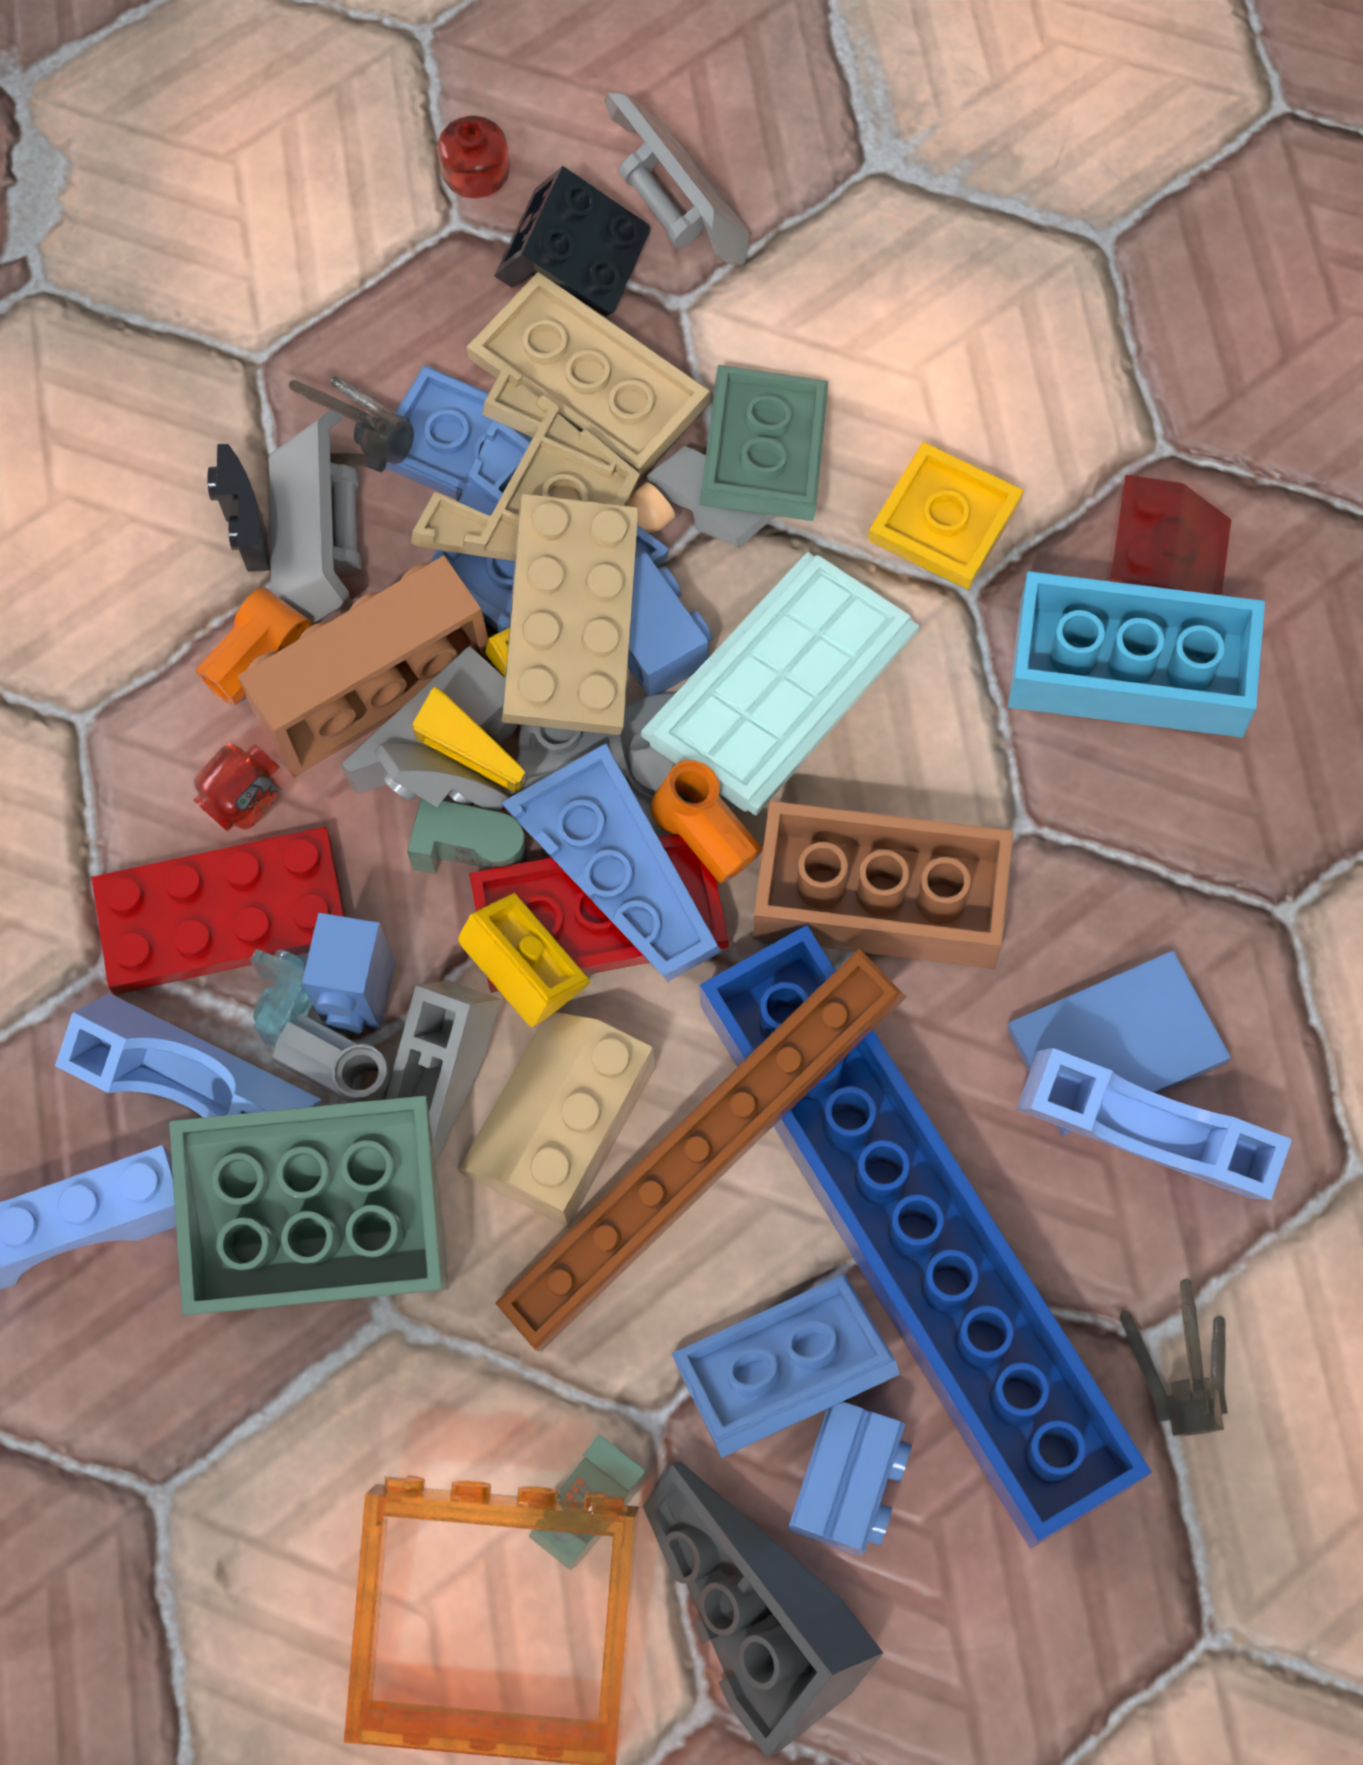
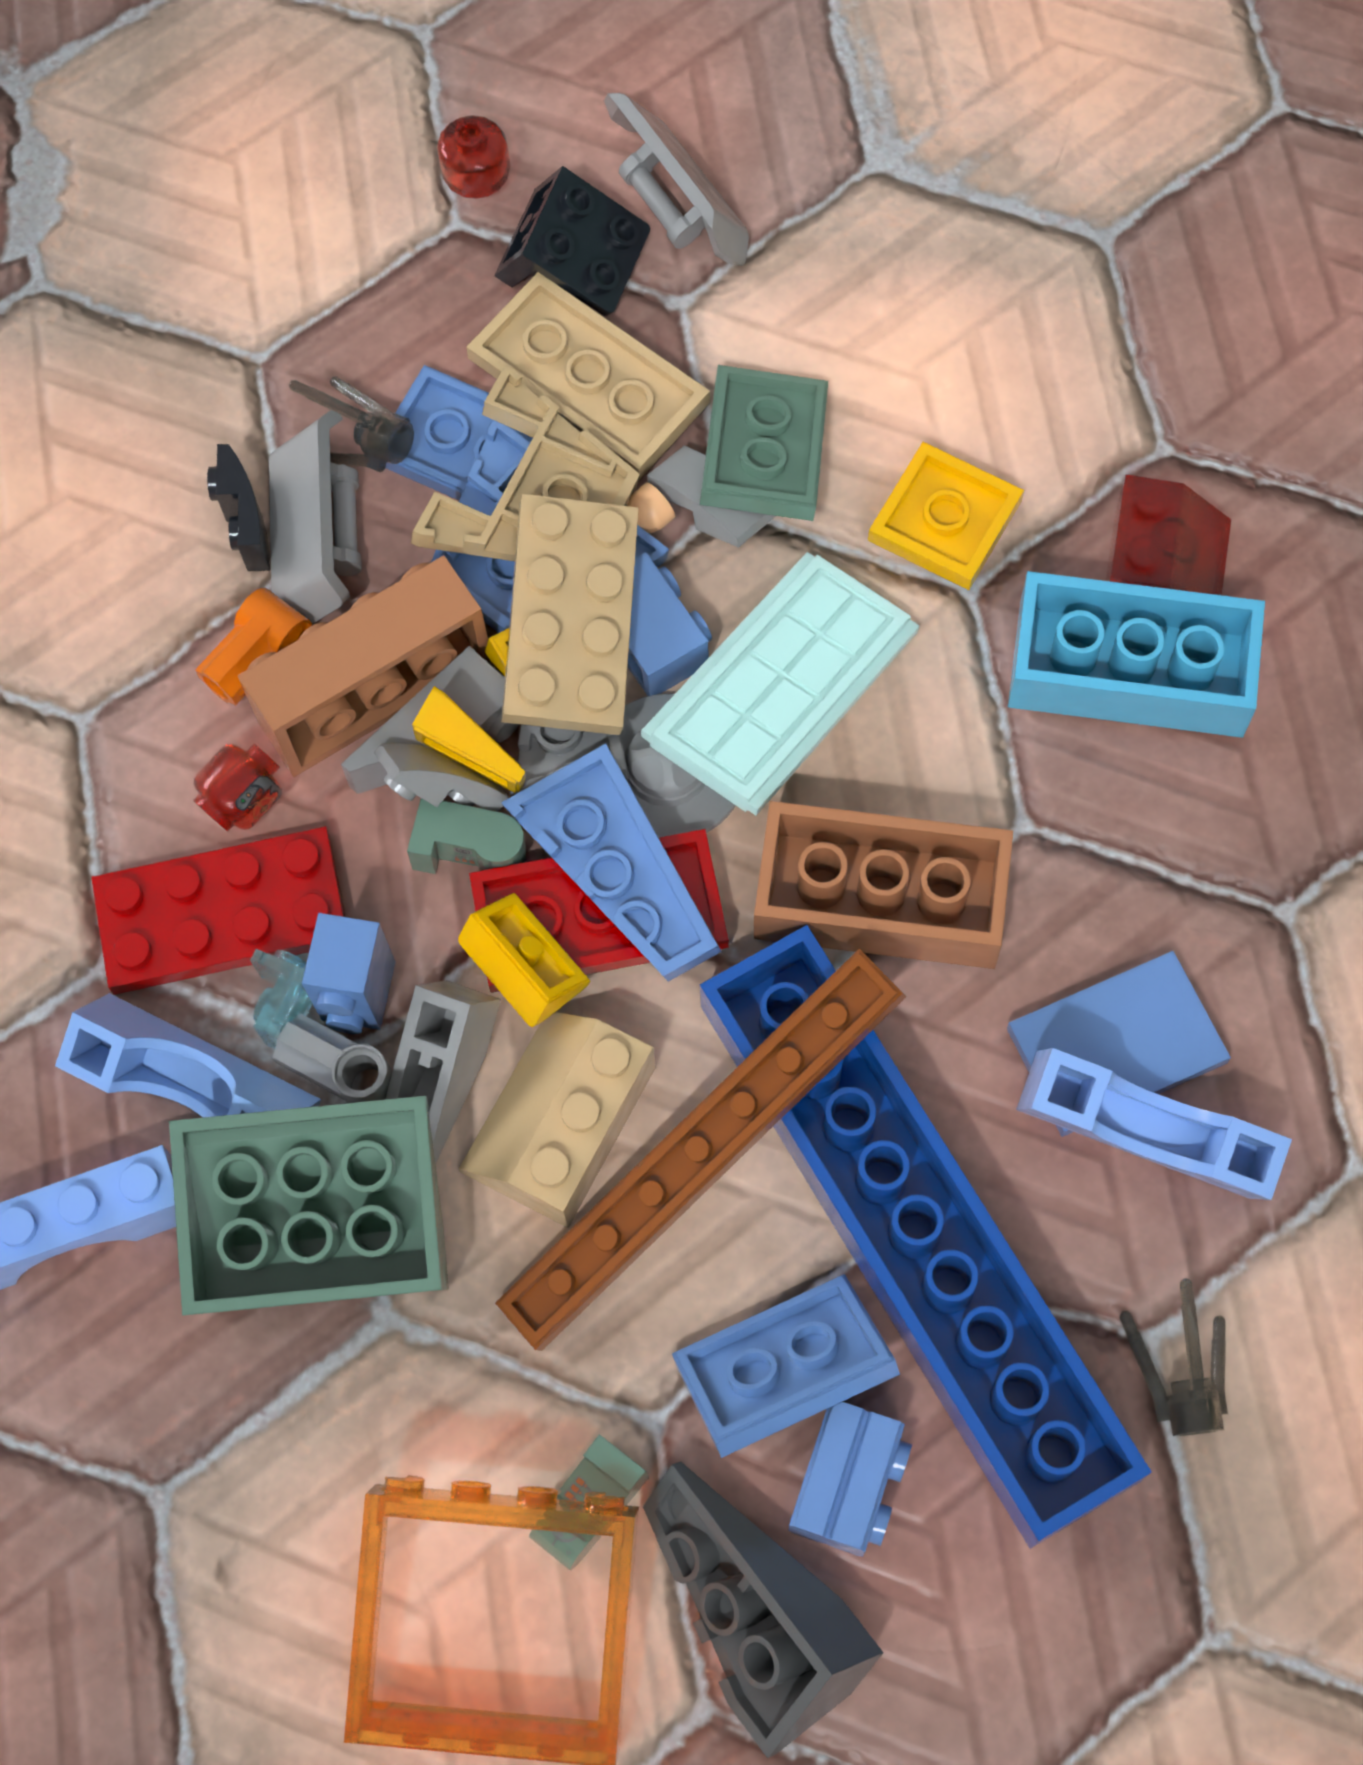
(706, 823): orange piece -> none

